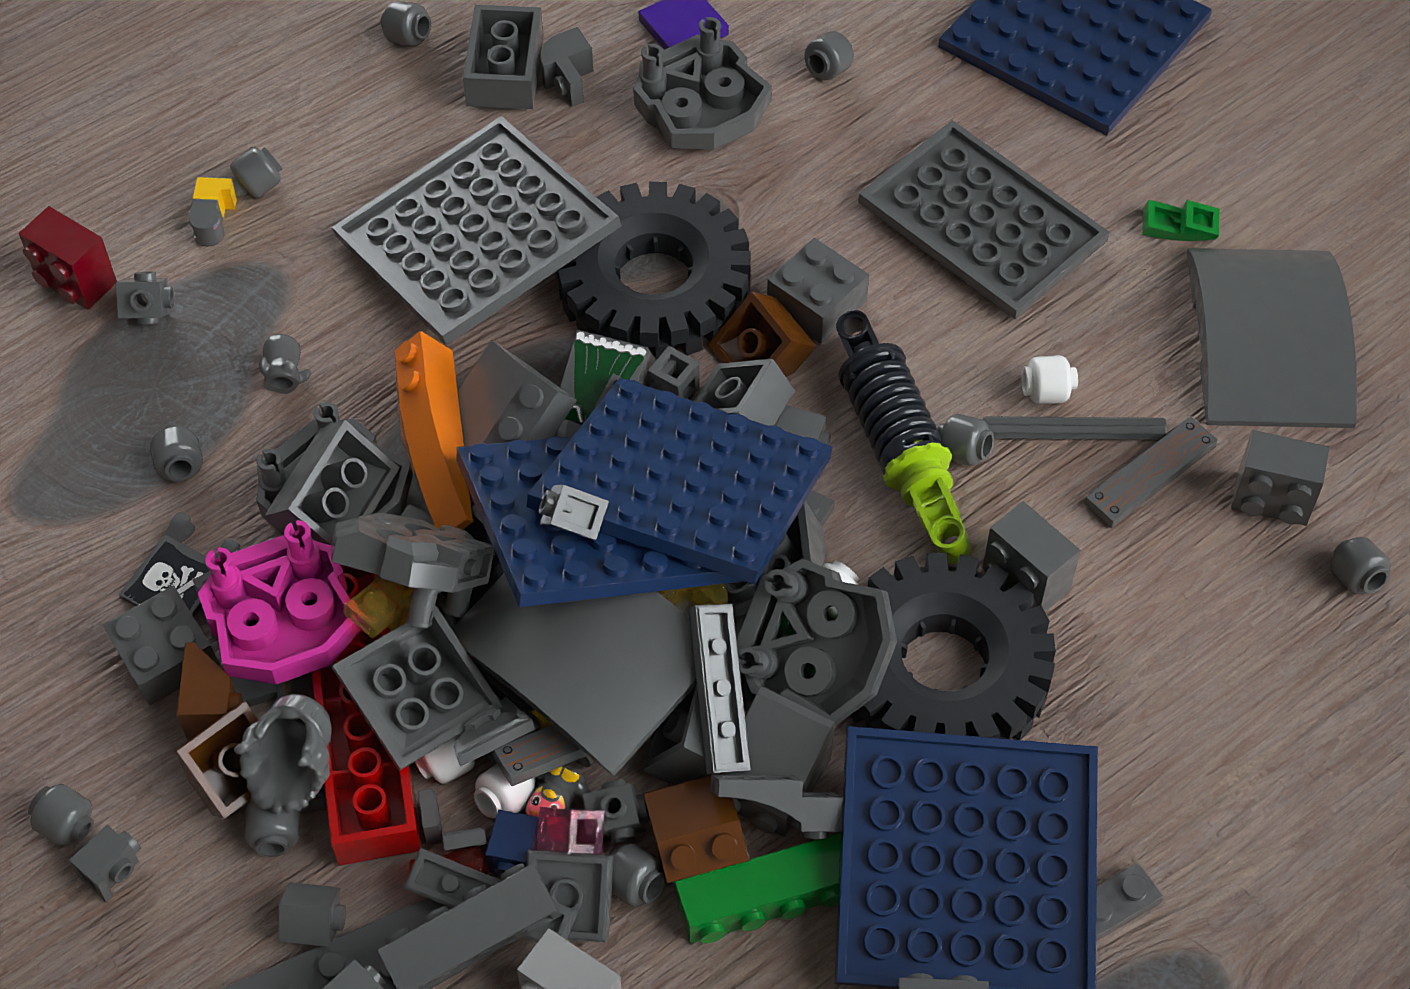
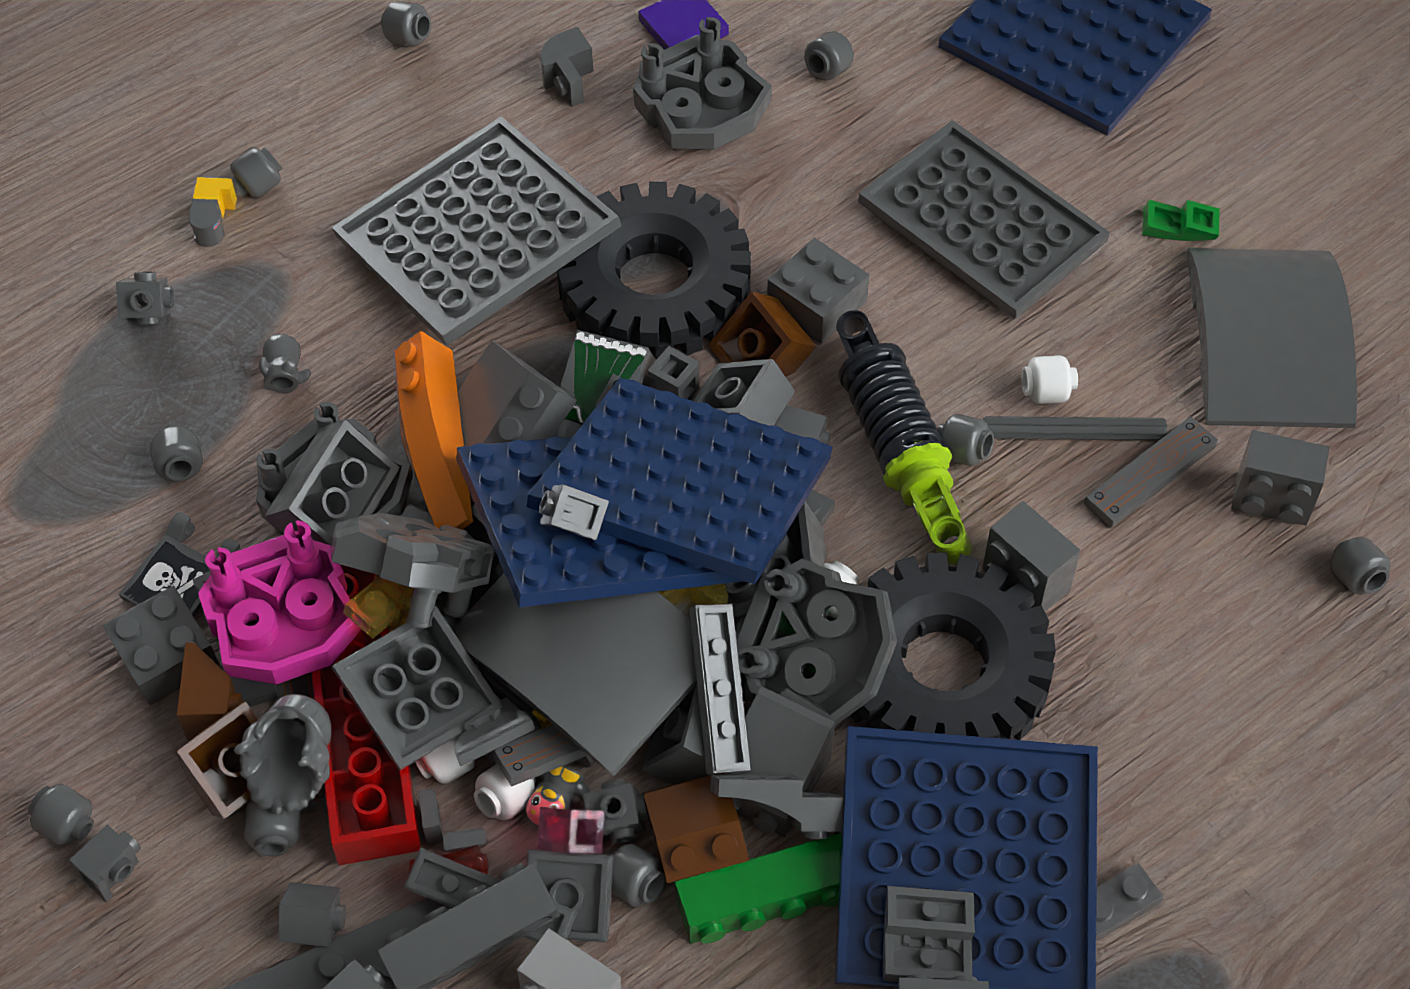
(67, 258): dark red brick -> none
(503, 57): dark grey brick -> none
(510, 840): dark blue brick -> none
(927, 933): none -> dark grey slope

